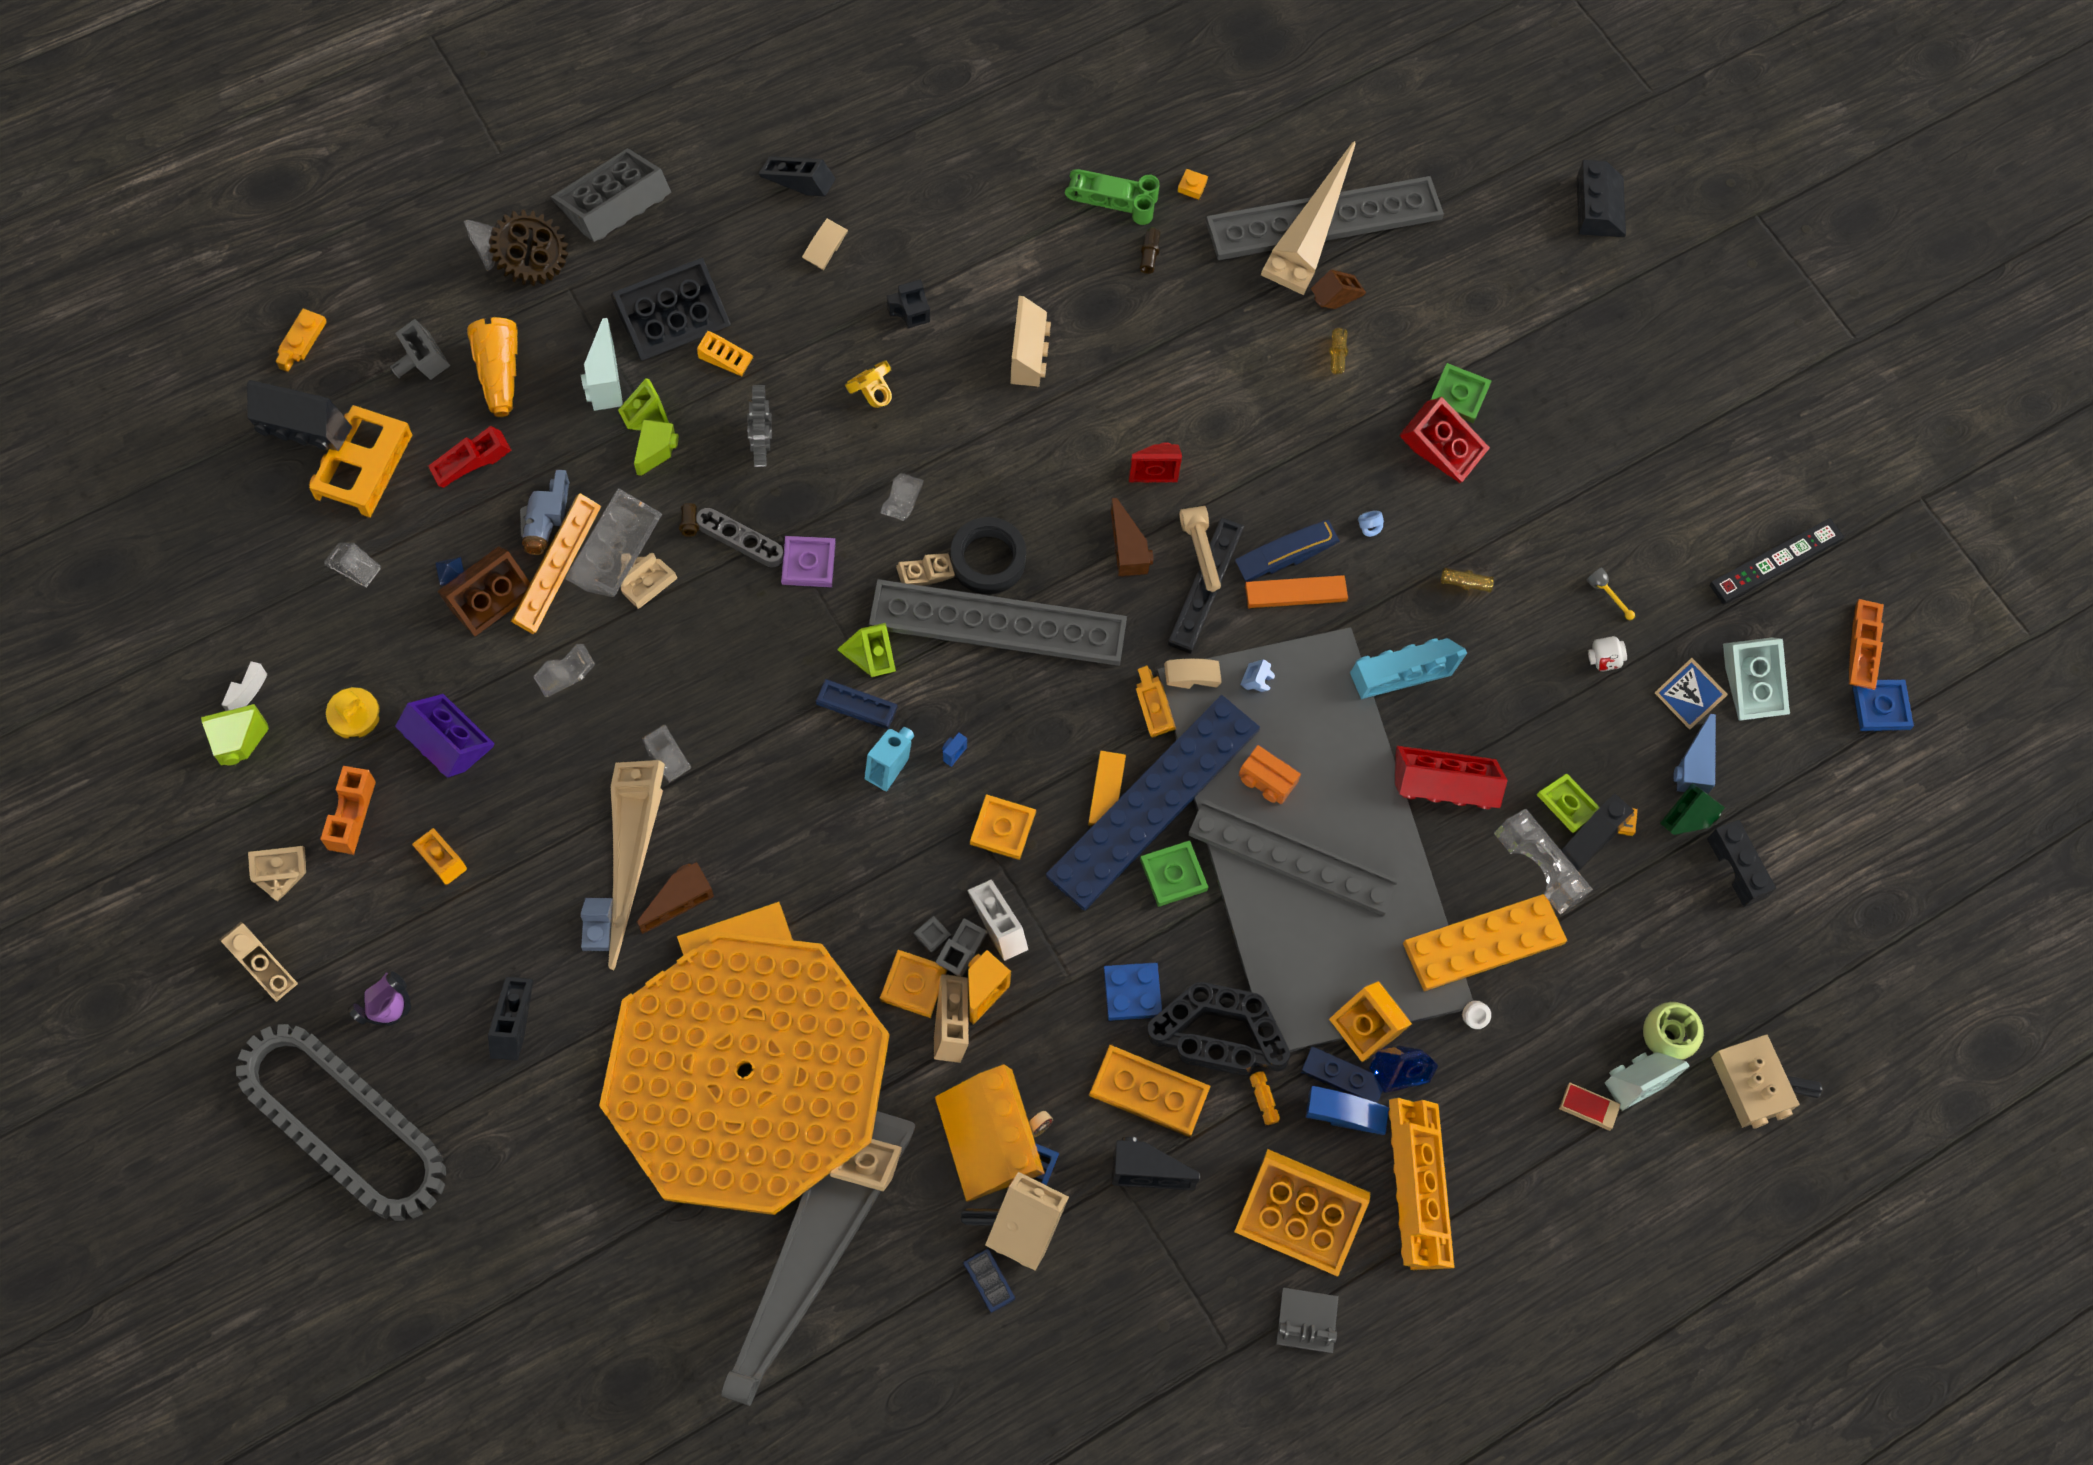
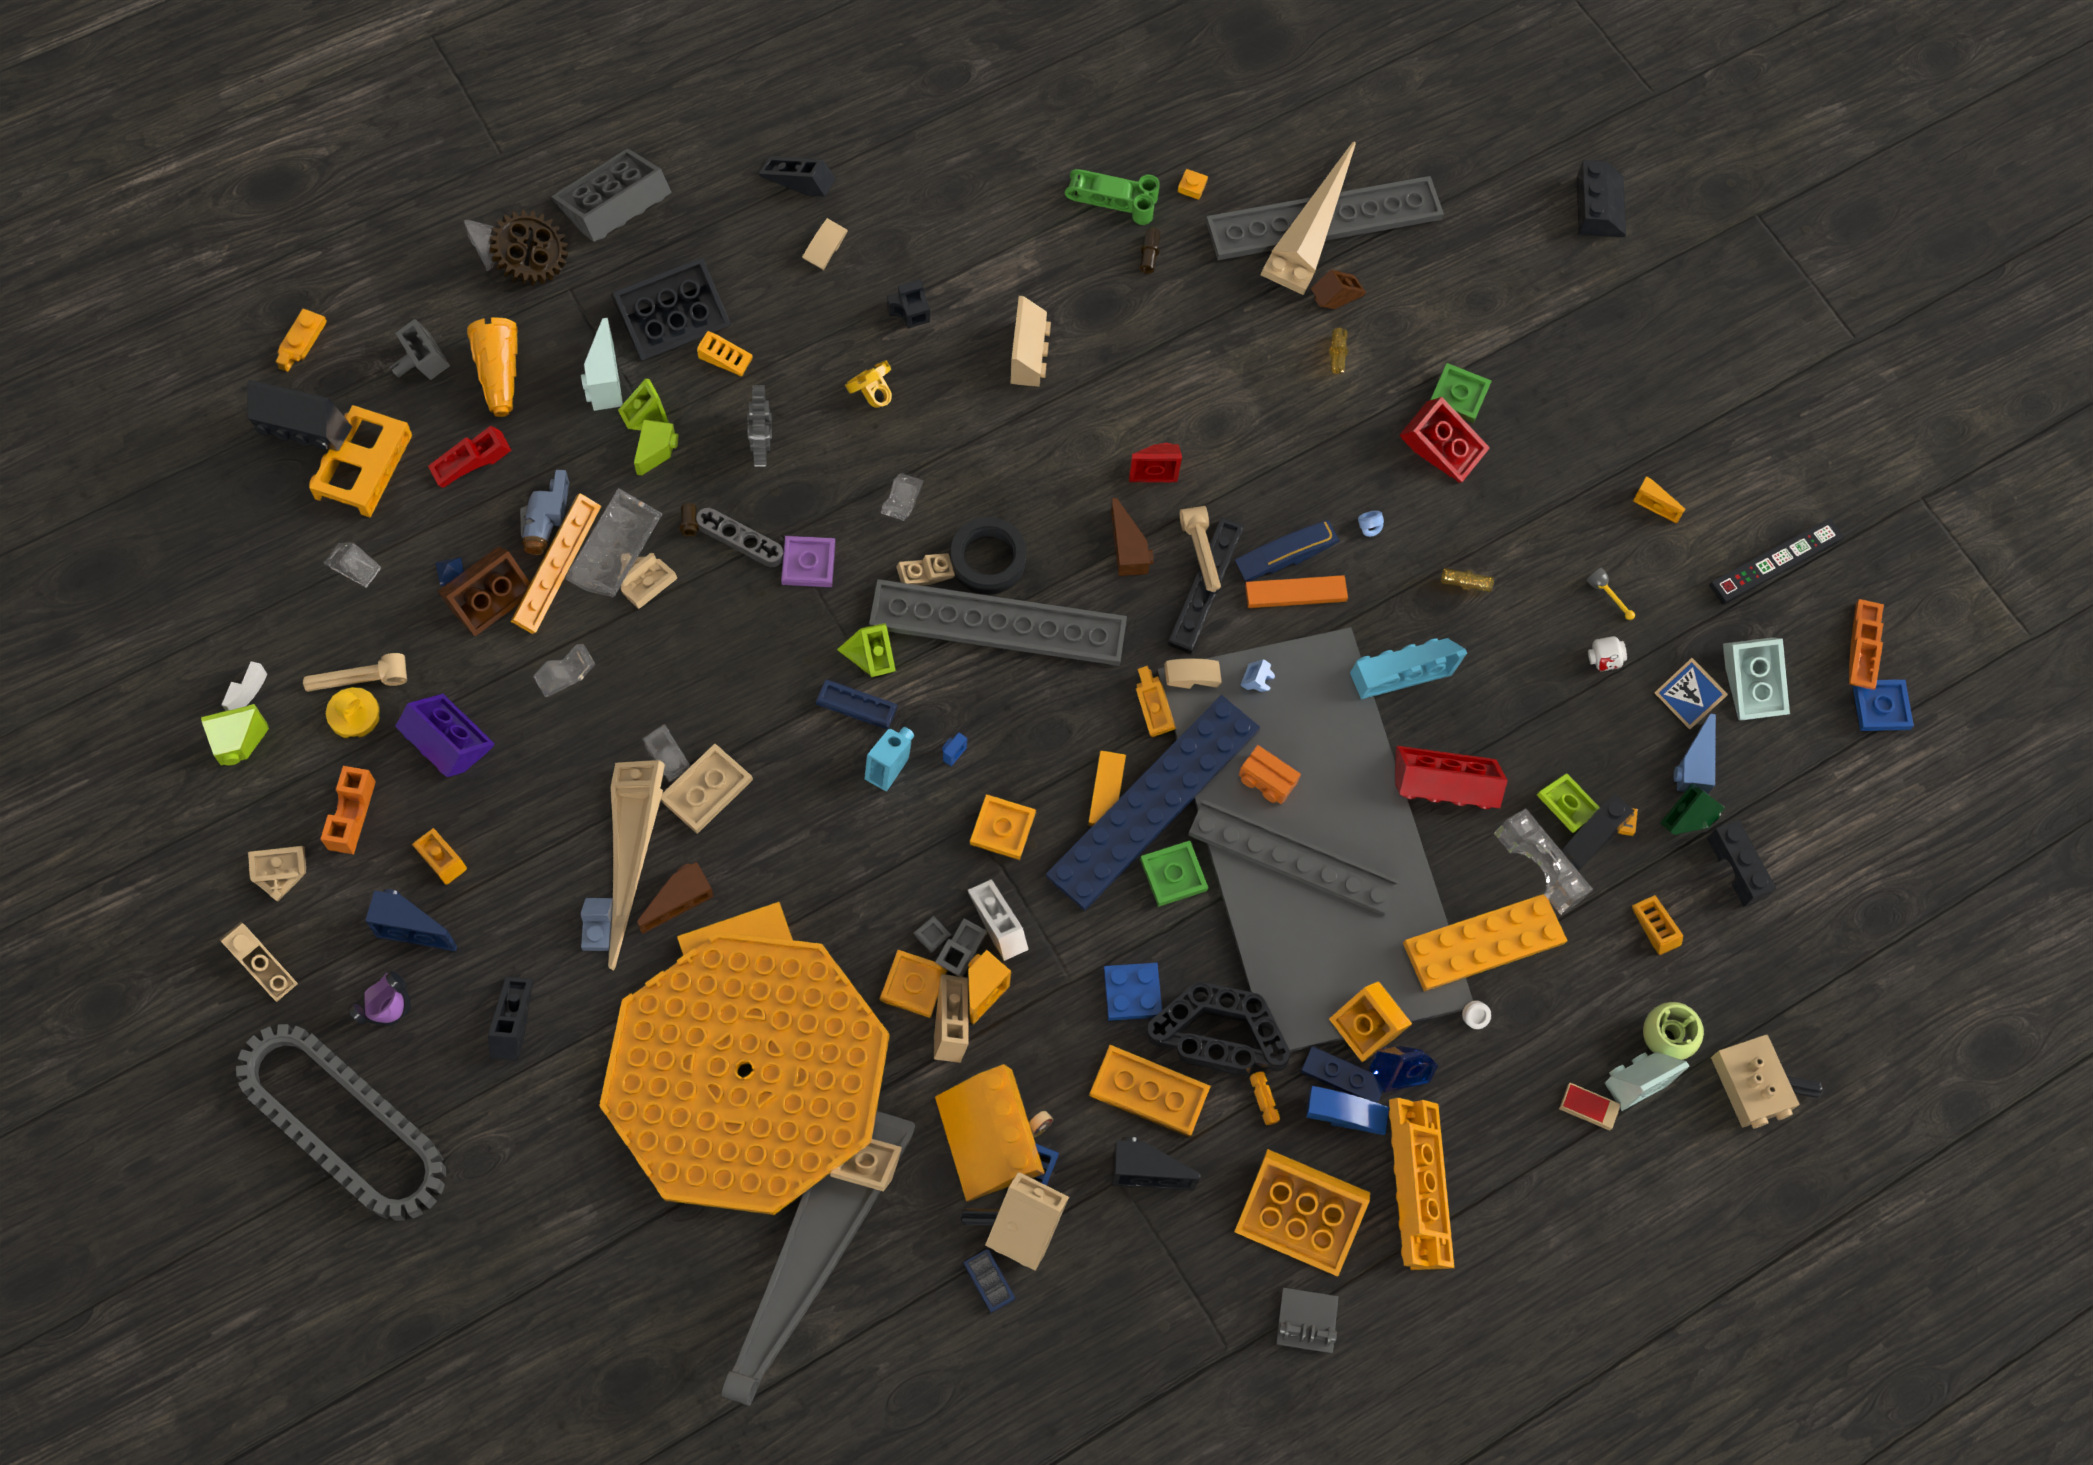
(389, 670): none -> tan axle
(399, 920): none -> dark blue slope
(706, 788): none -> tan plate
(1659, 501): none -> light orange slope
(1666, 939): none -> light orange slope

